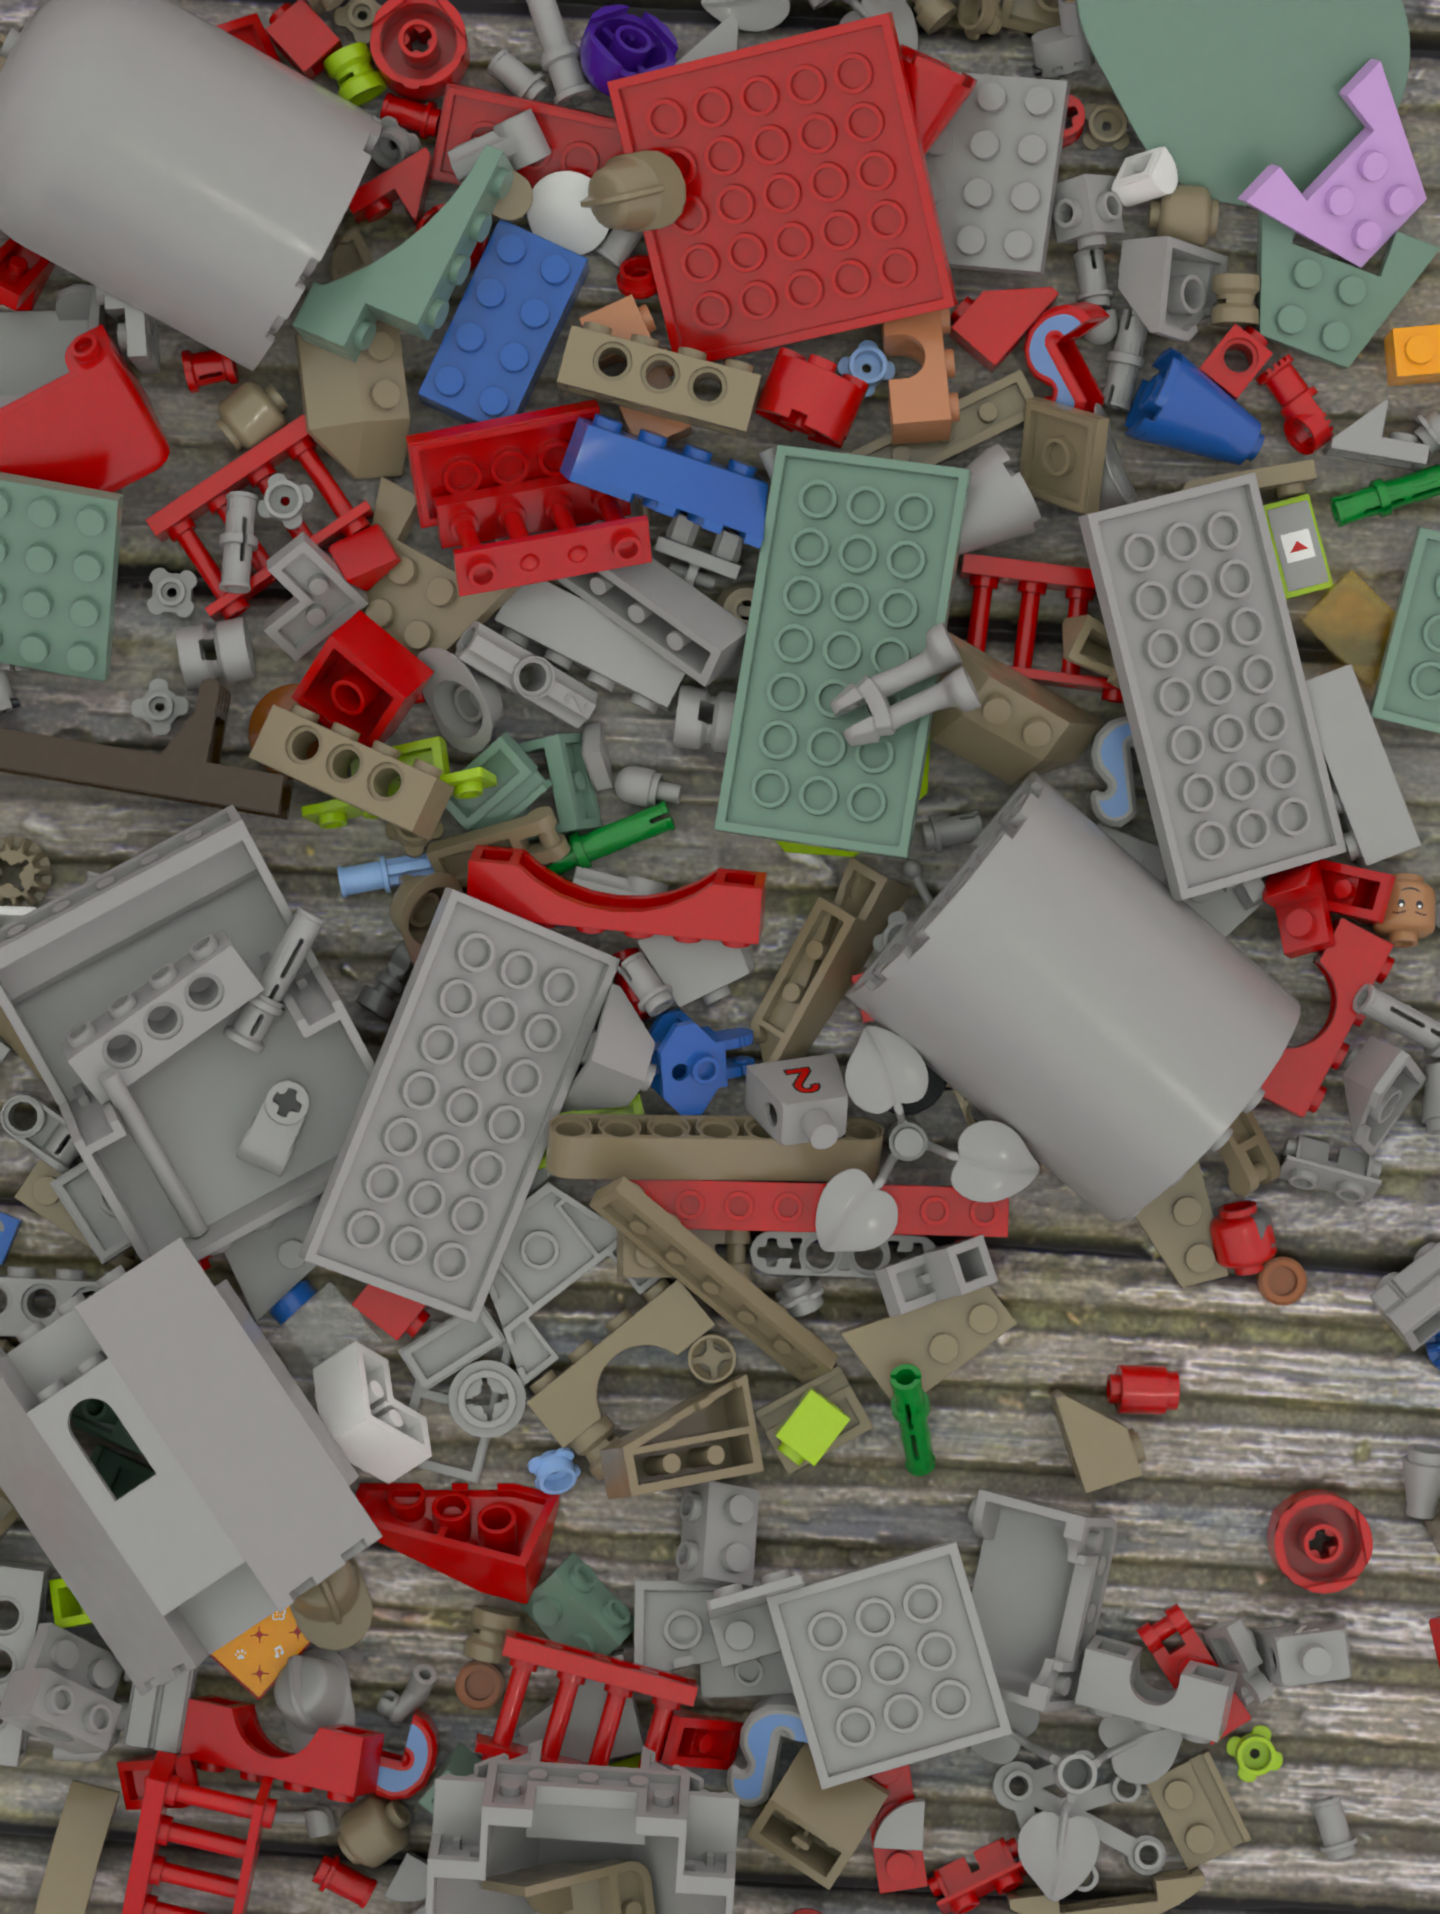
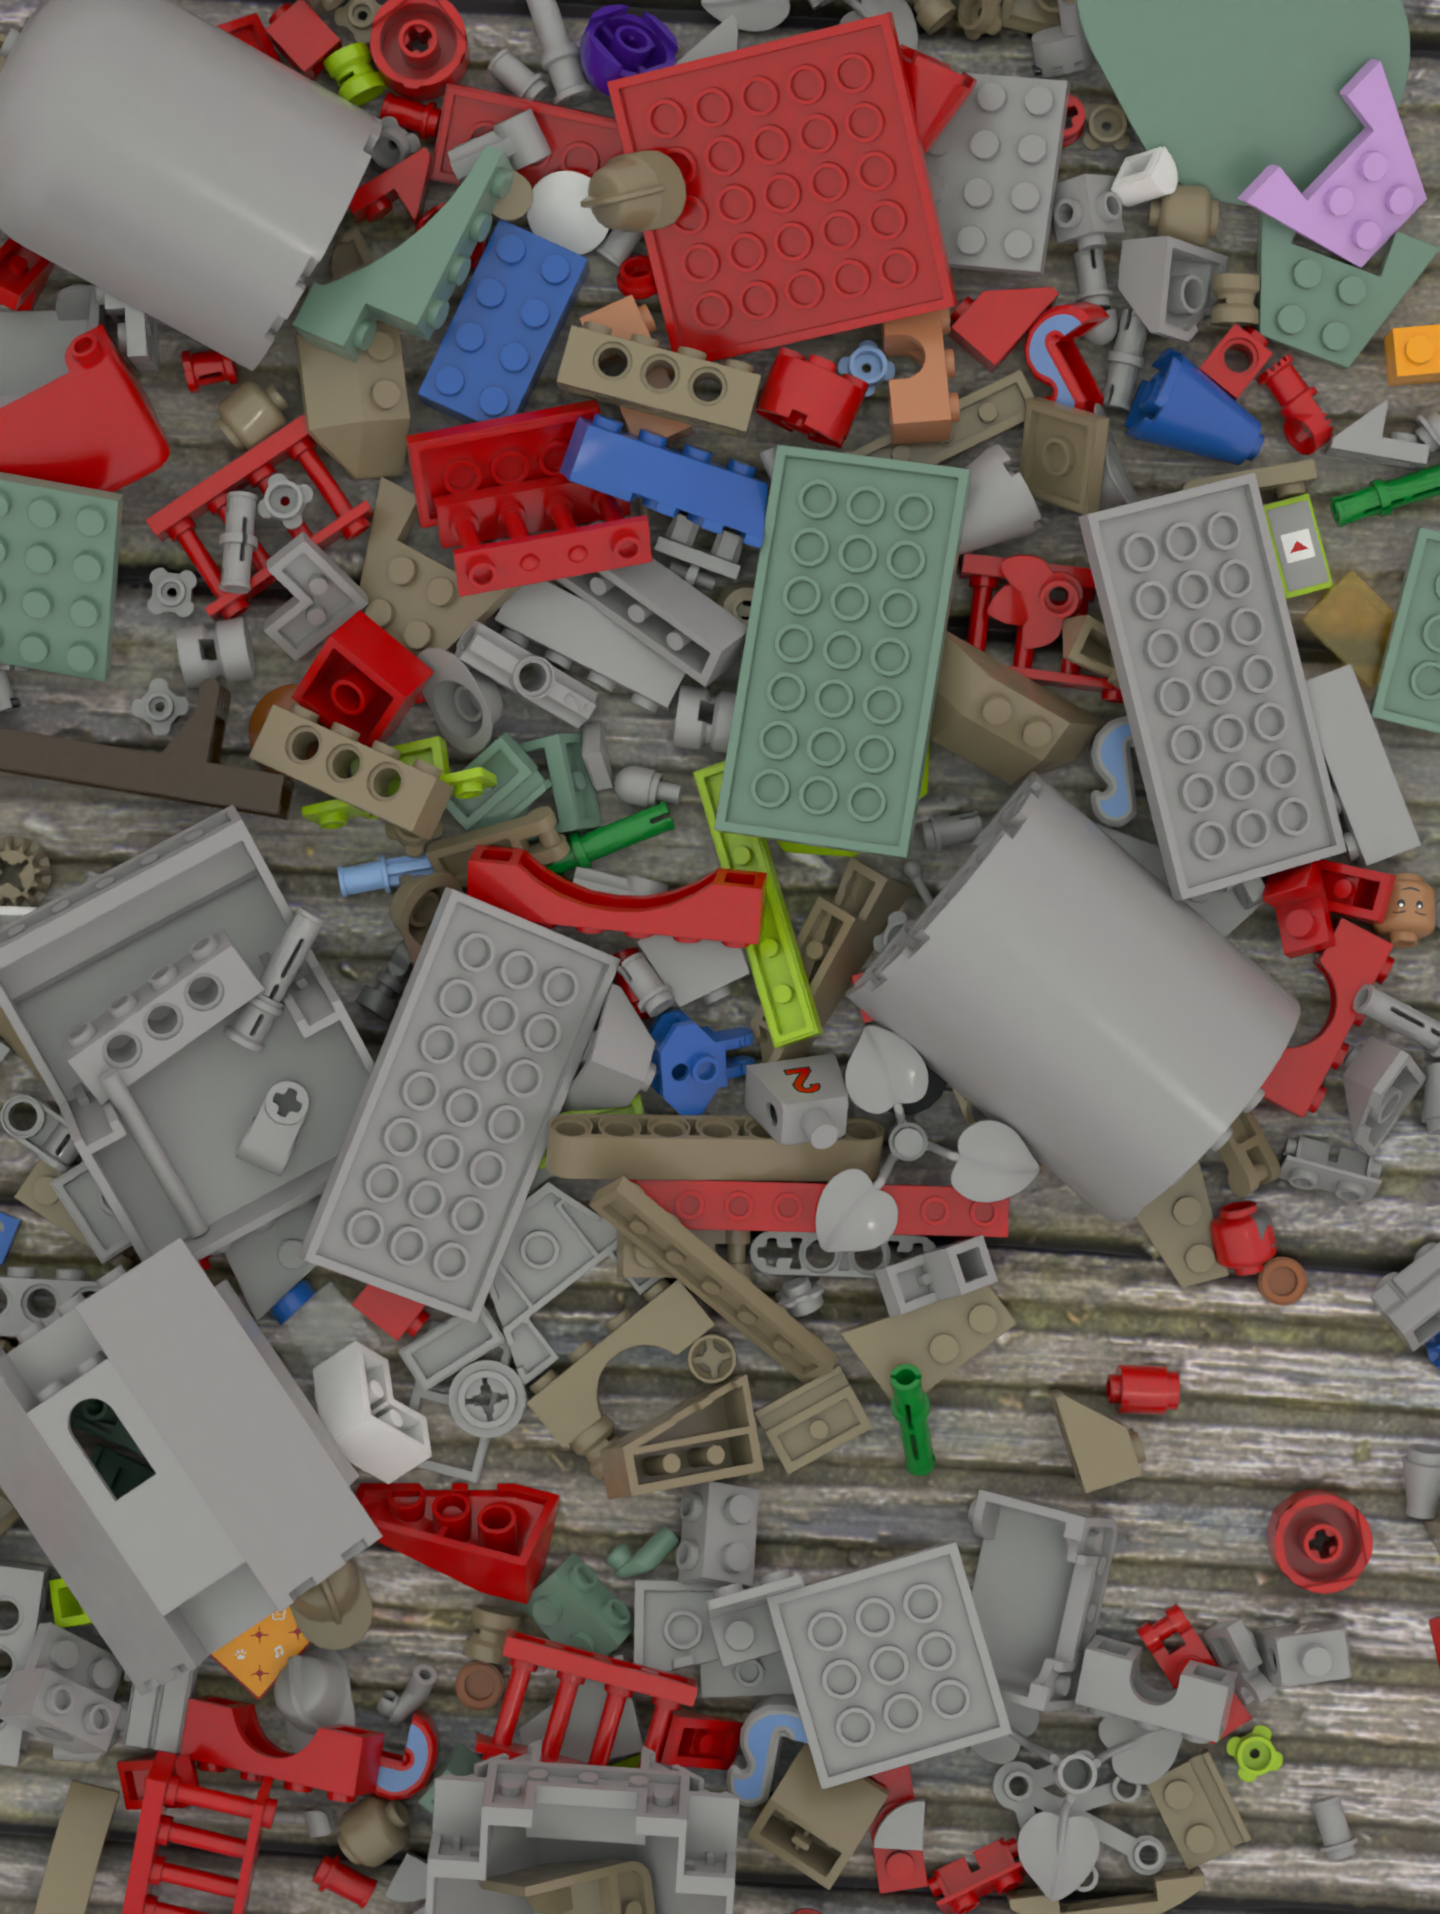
(365, 556): red slope -> none
(554, 1471): light blue plate -> none
(646, 1558): none -> sand green arm
(776, 958): none -> lime tile
(810, 1428): lime brick -> none
(953, 691): light grey piece -> none
(1027, 599): none -> red plate

